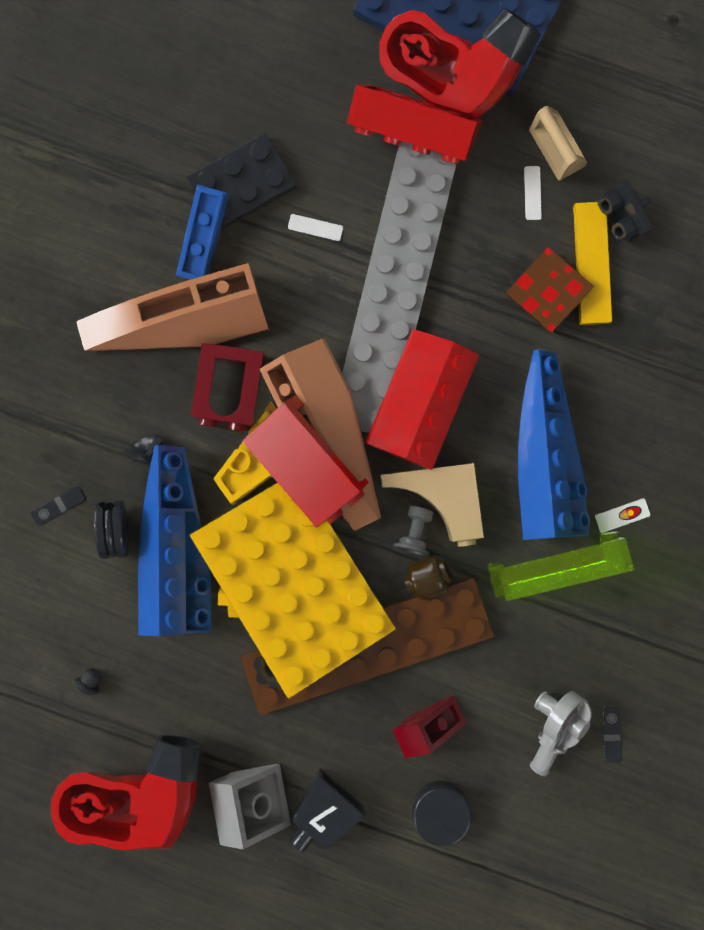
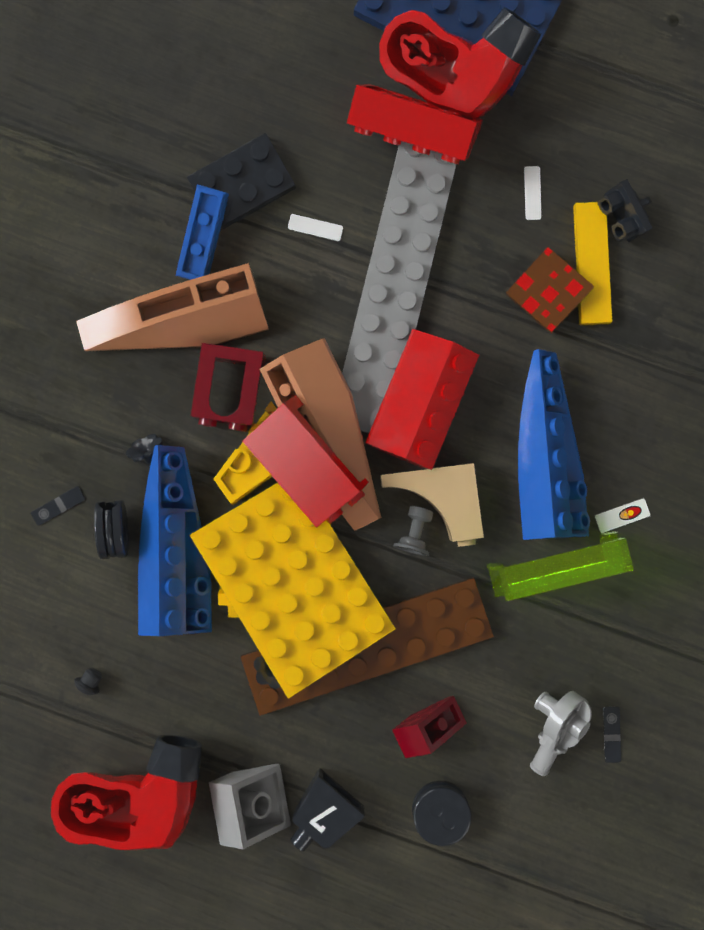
(429, 577): dark brown head -> none
(556, 143): tan tile -> none

